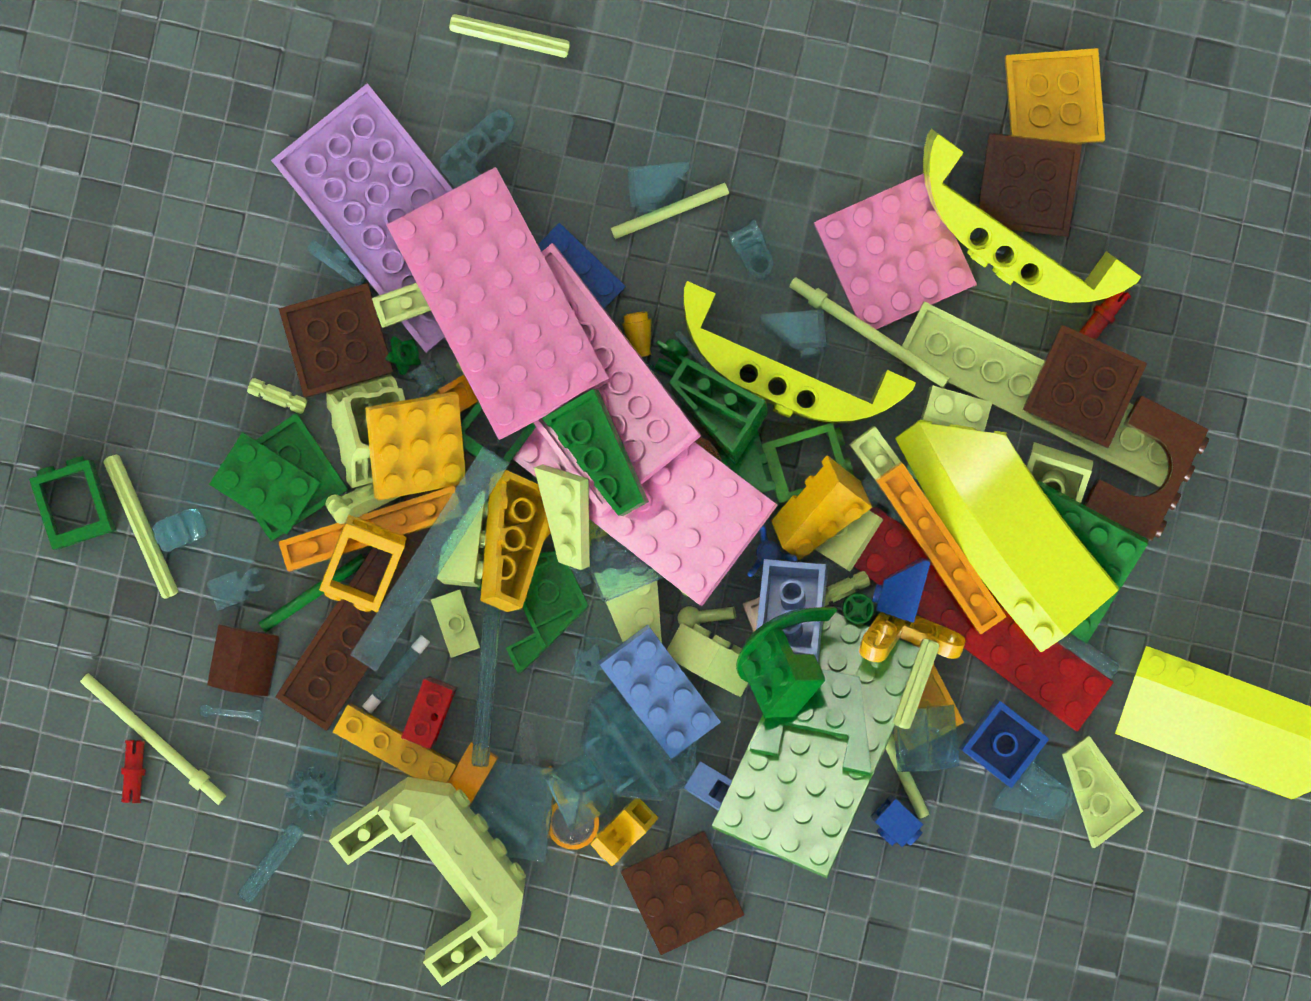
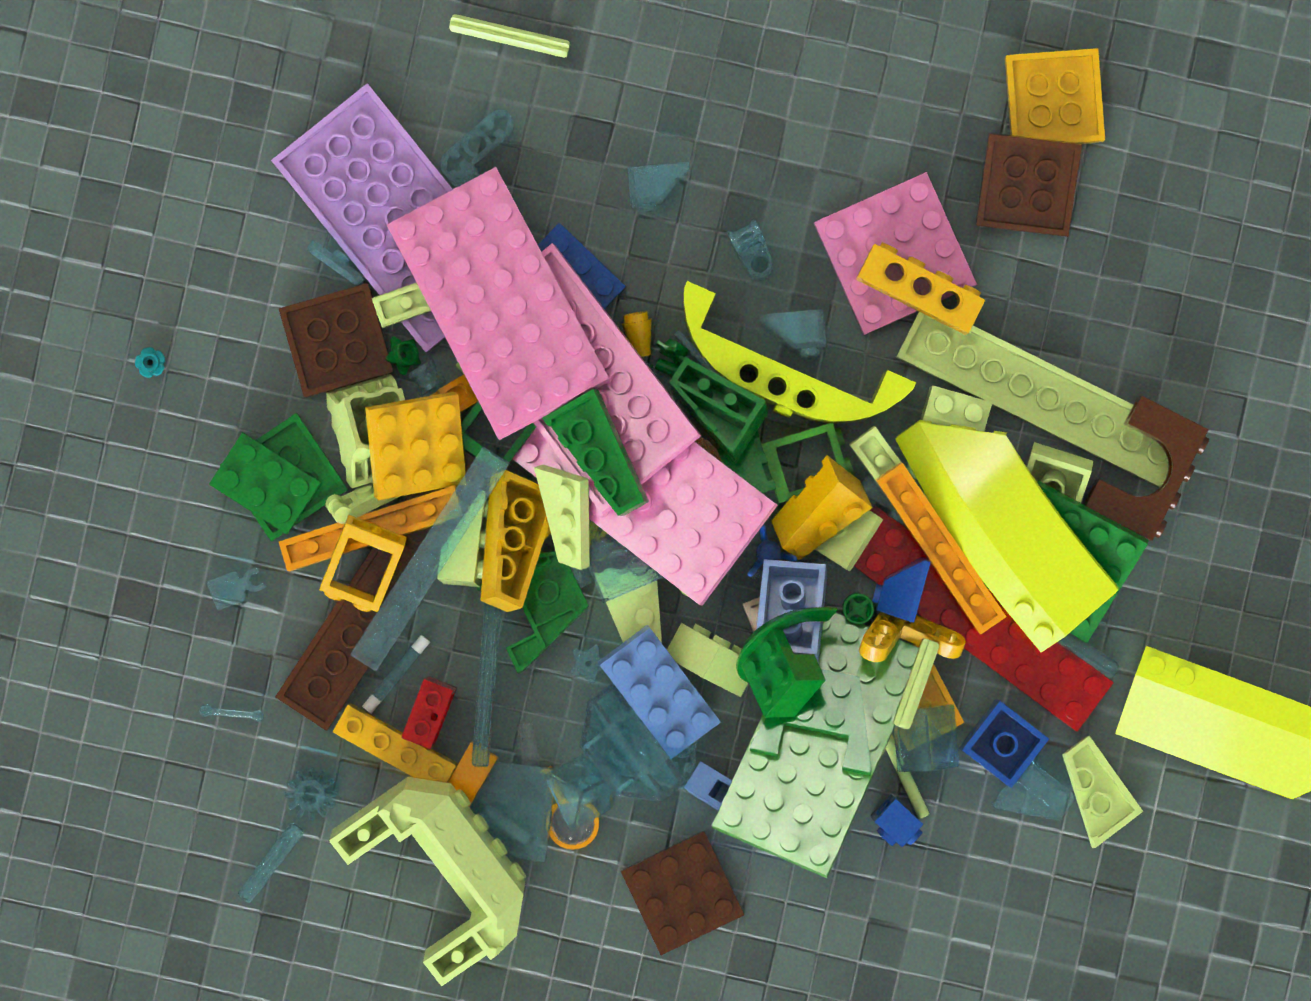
(83, 533): green window -> none
(133, 771): red pin -> none
(140, 526): yellowish green axle -> none
(149, 370): none -> teal plate
(180, 529): clear light blue gear -> none
(198, 779): yellowish green bar -> none
(243, 661): copper slope -> none
(277, 395): yellowish green axle -> none
(309, 595): green bar -> none
(455, 623): yellowish green plate -> none
(624, 831): yellow brick -> none
(669, 210): yellowish green bar -> none
(690, 615): yellowish green bar -> none
(818, 299): yellowish green bar -> none
(846, 587): yellowish green axle -> none
(874, 275): none -> yellow brick
(1046, 275): neon yellow slope -> none
(1084, 386): reddish brown plate -> none
(1104, 314): red pin -> none

